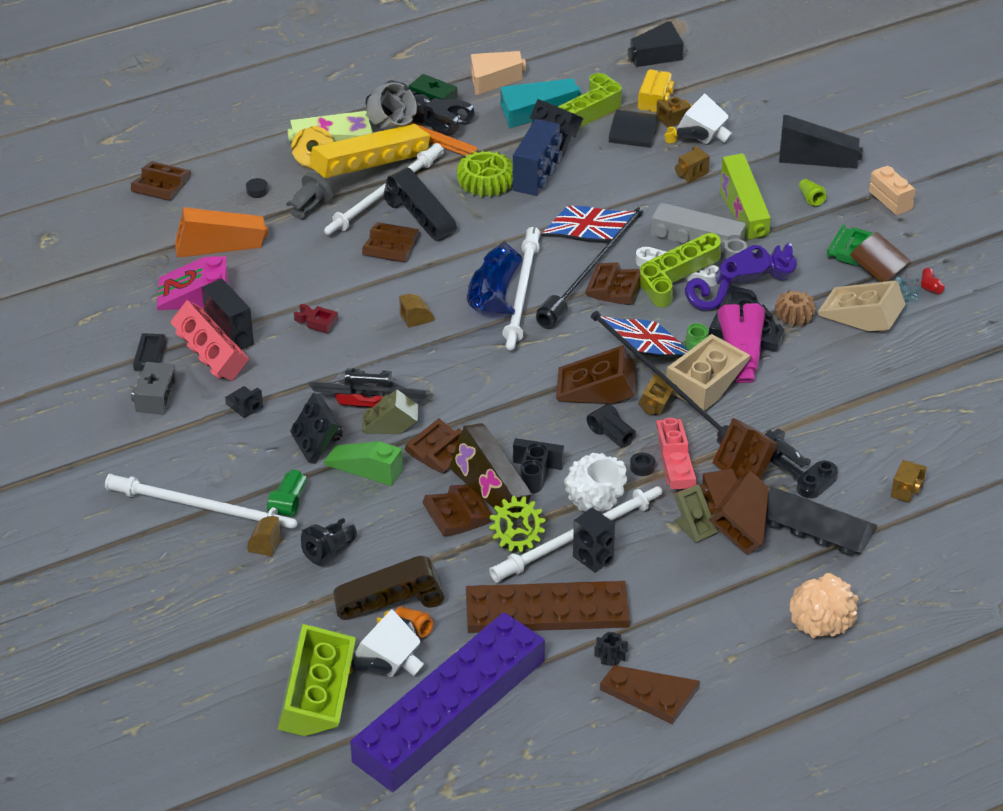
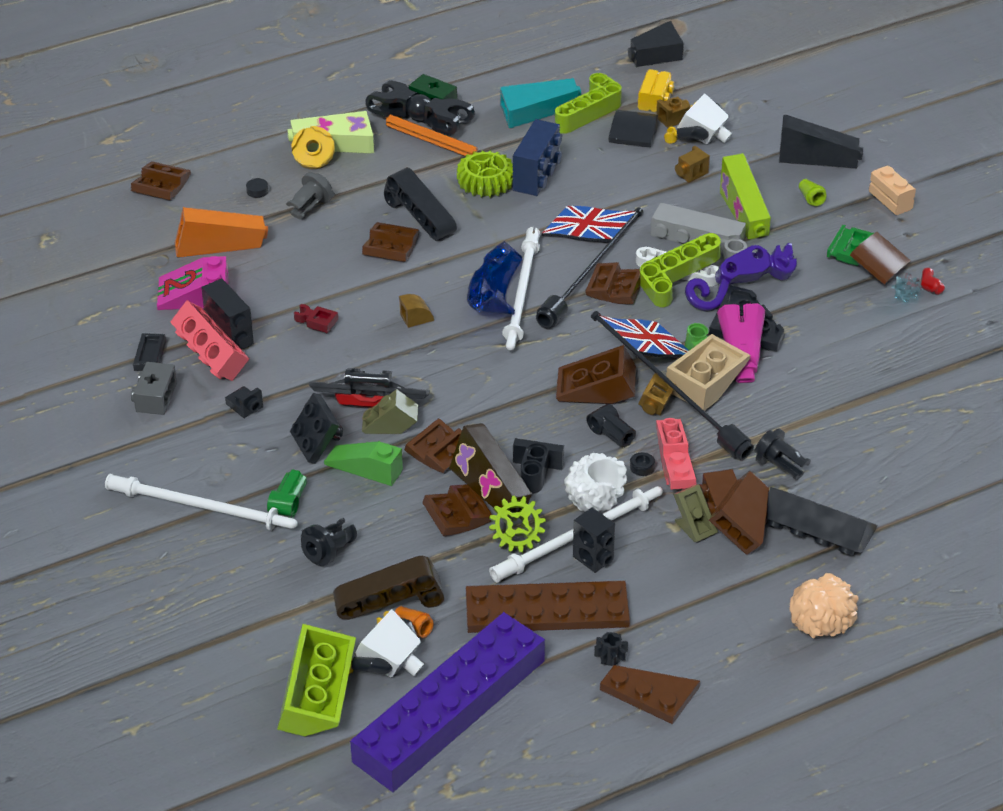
(265, 536): pearl gold brick -> none
(341, 221): white bar -> none
(368, 150): yellow brick -> none
(396, 99): light grey piece -> none
(496, 70): light nougat slope -> none
(568, 121): black brick -> none
(744, 450): reddish brown slope -> none
(795, 308): medium nougat gear -> none
(817, 479): black plate -> none
(865, 305): tan slope -> none
(908, 480): pearl gold brick -> none

